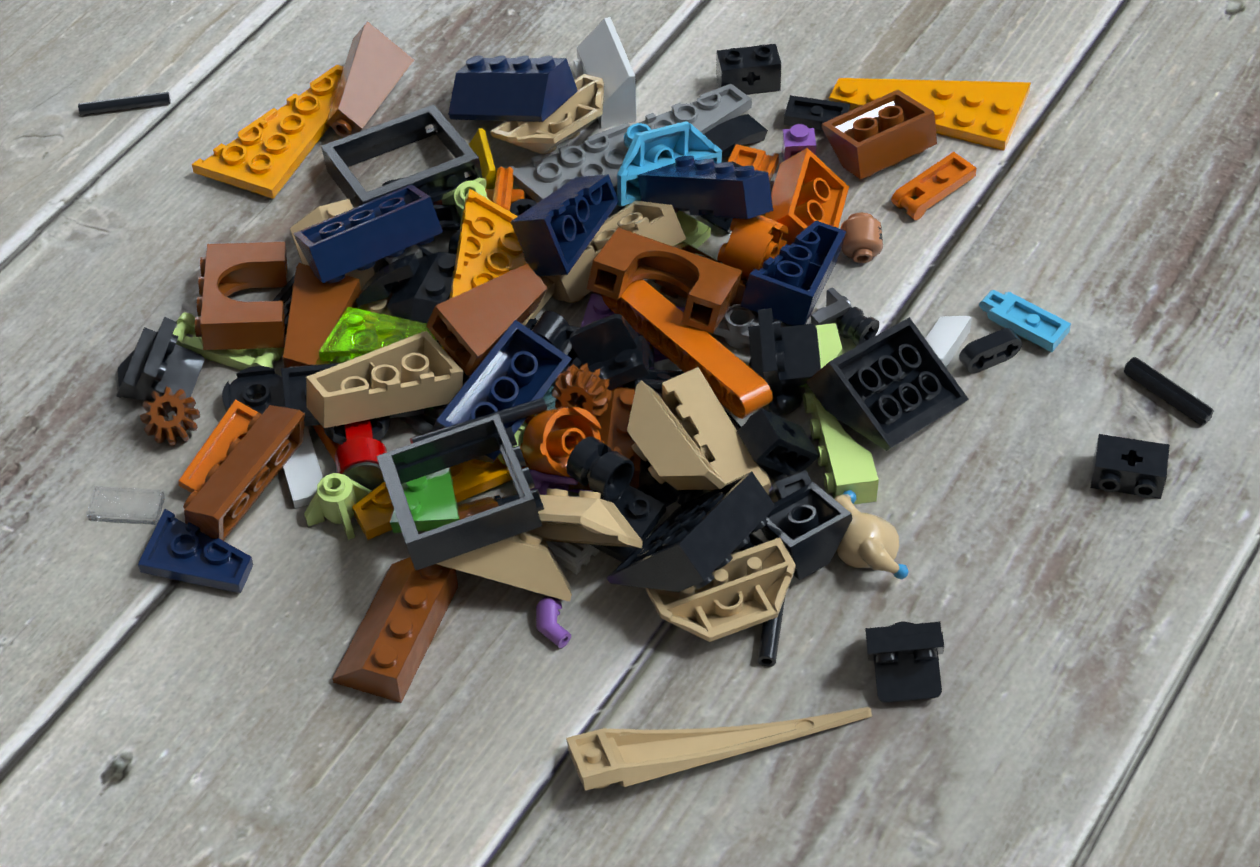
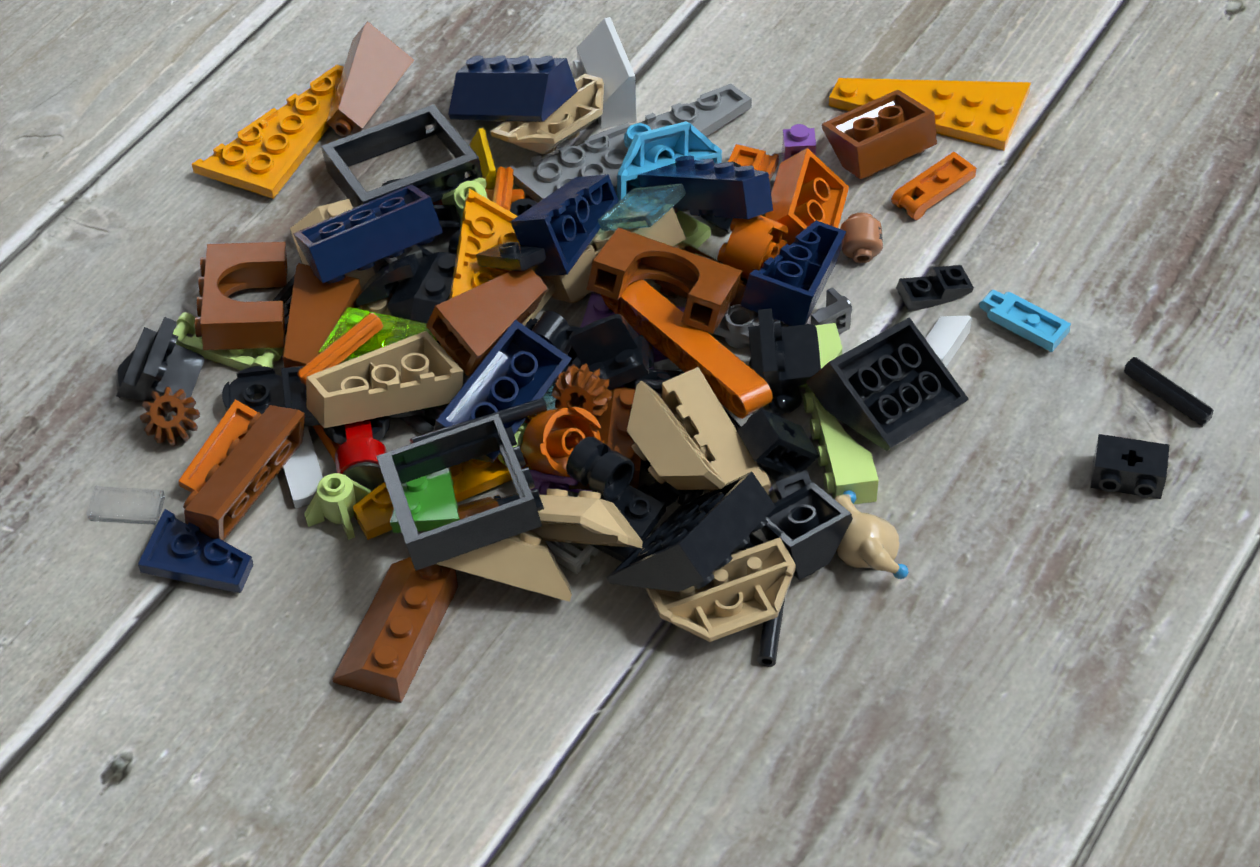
(124, 103): black bar -> none
(343, 346): none -> orange axle
(511, 257): none -> black plate
(547, 623): medium lavender arm -> none
(642, 207): none -> clear light blue tile
(643, 755): tan plate -> none
(735, 131): black slope -> none
(750, 68): black brick -> none
(812, 111): black plate -> none
(857, 326): black wheel -> none
(906, 660): black piece -> none
(940, 287): none -> black slope
(990, 350): black beam -> none

